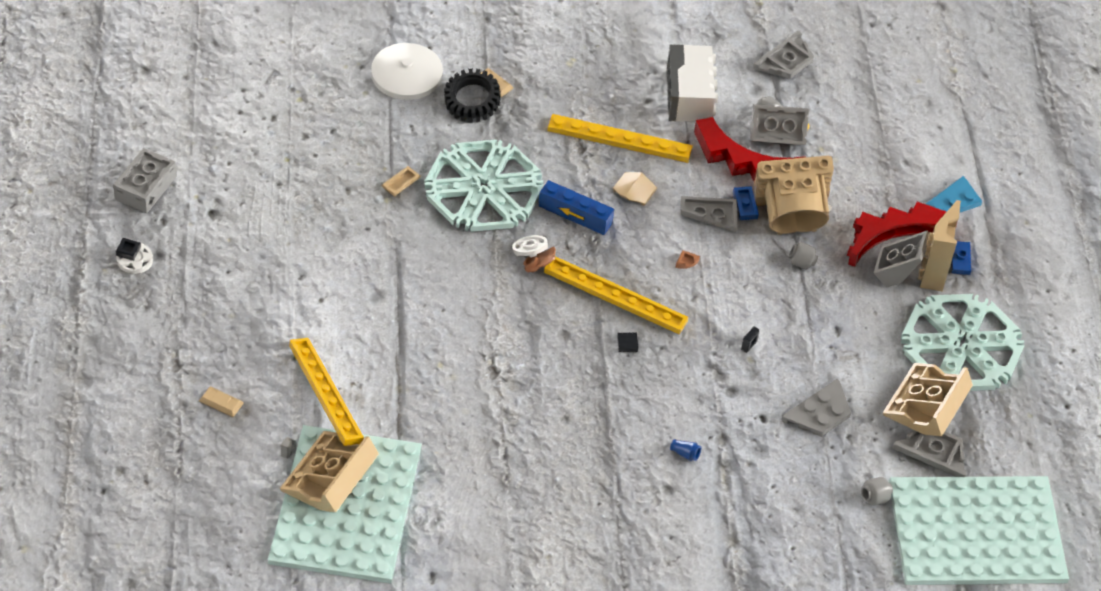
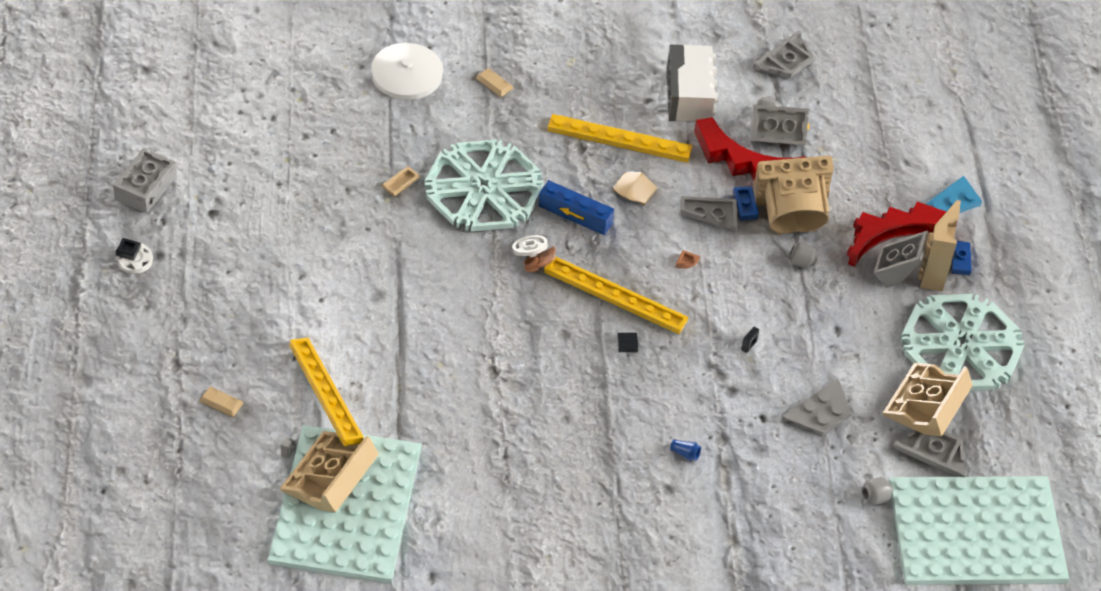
(470, 112): black tyre -> none

